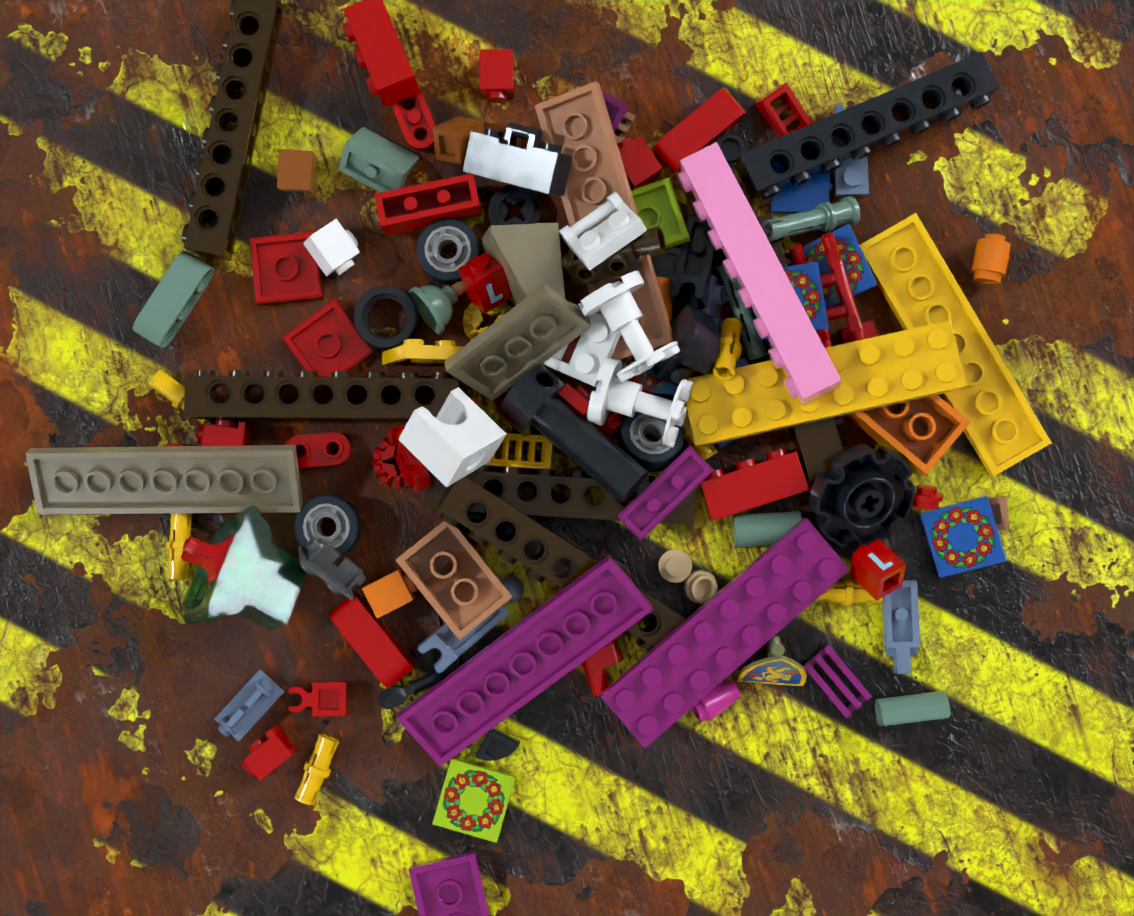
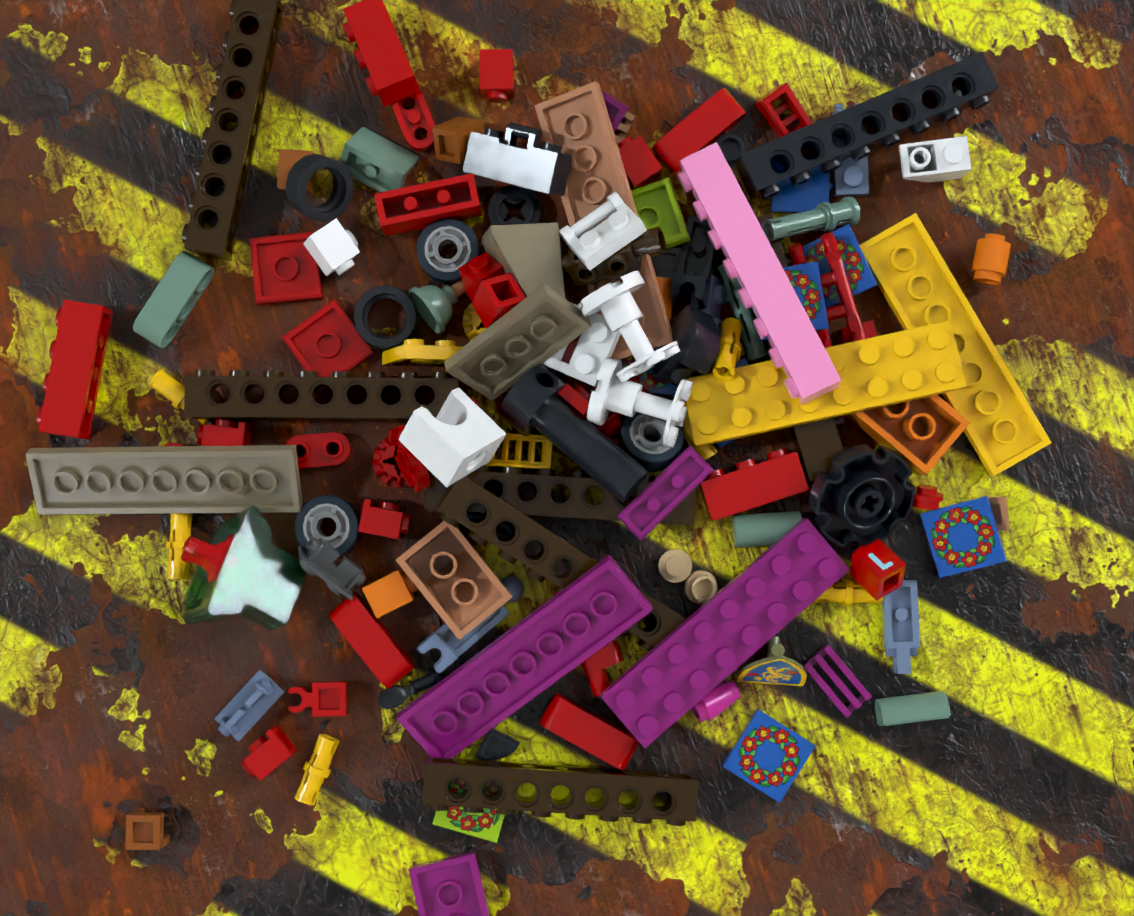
(75, 369): none -> red brick
(145, 831): none -> dark orange panel
(341, 191): none -> black tyre
(384, 520): none -> red brick
(496, 298): none -> red brick
(589, 731): none -> red beam
(678, 809): none -> dark brown brick
(768, 755): none -> tile
(935, 160): none -> white slope

